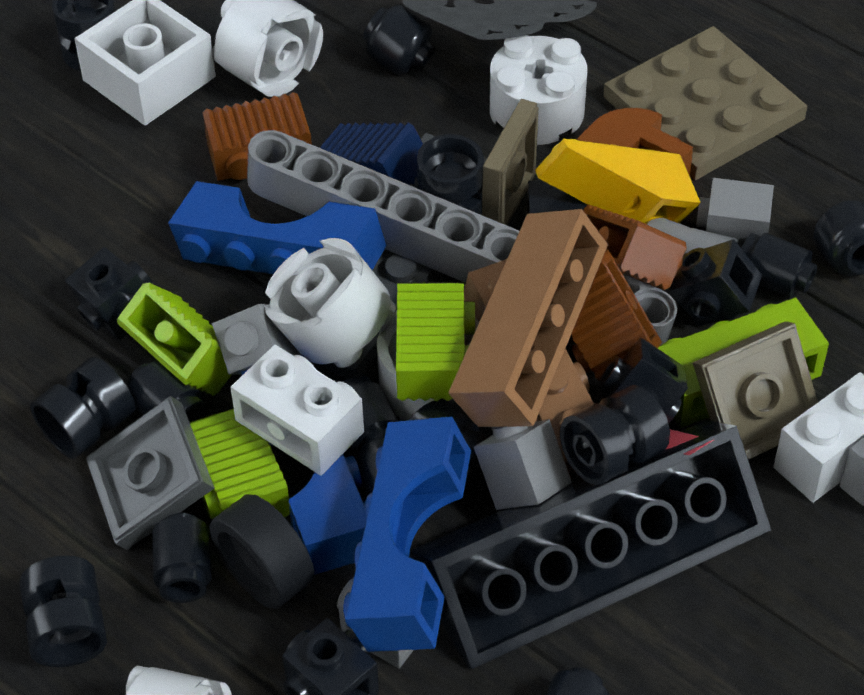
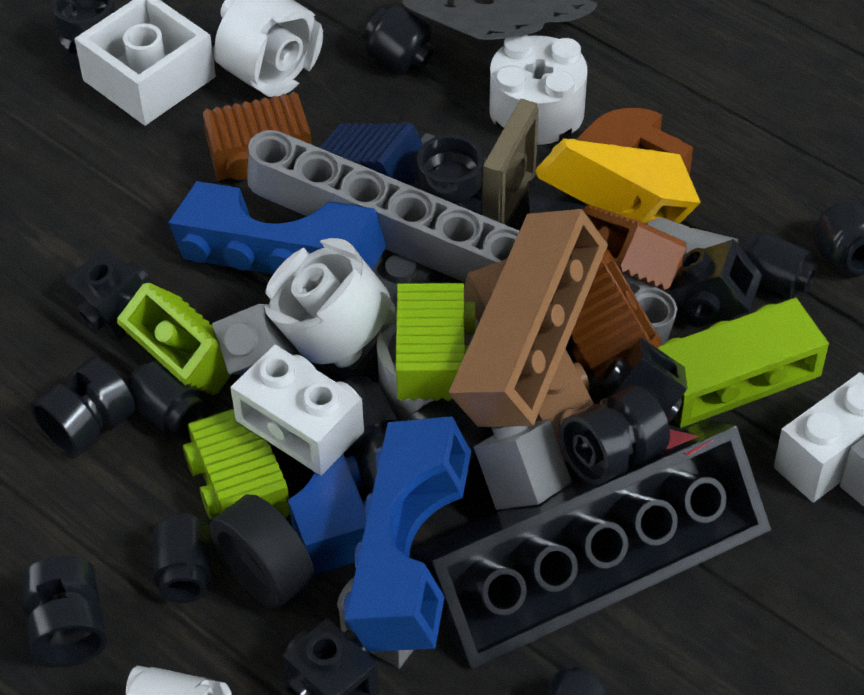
(149, 472): dark grey tile -> none
(709, 98): dark tan plate -> none
(736, 209): light grey brick -> none
(758, 386): dark tan tile -> none

